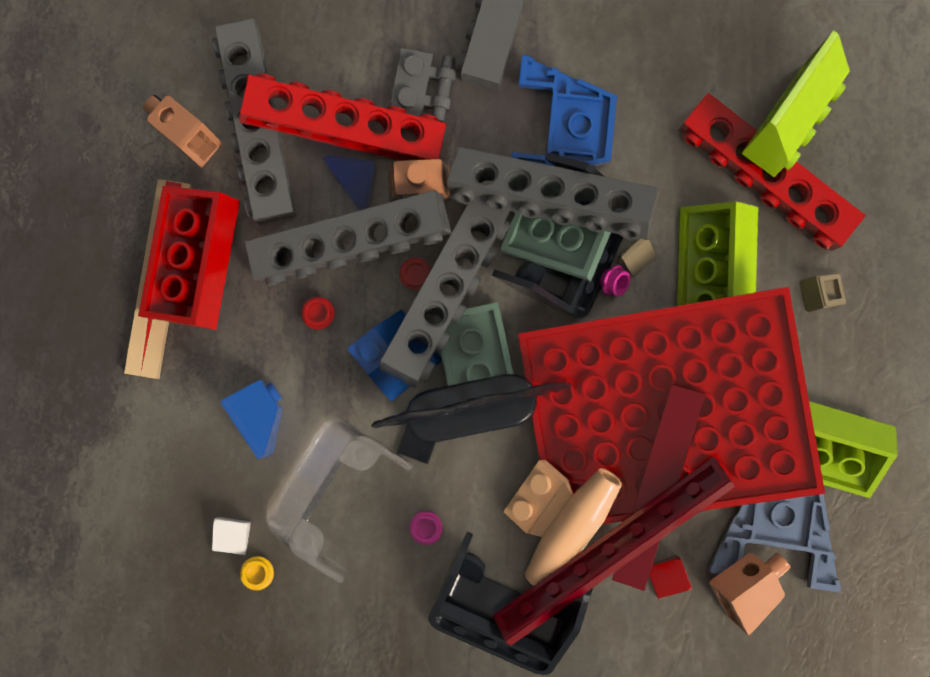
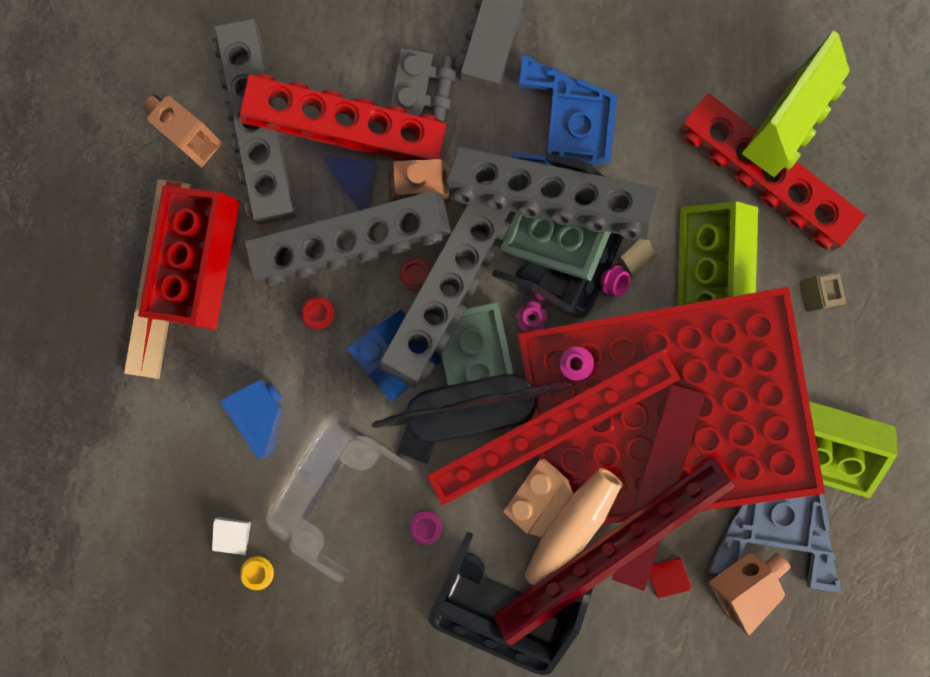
(531, 308): none -> dark pink plate
(554, 426): none -> red plate
(587, 363): none -> dark pink plate

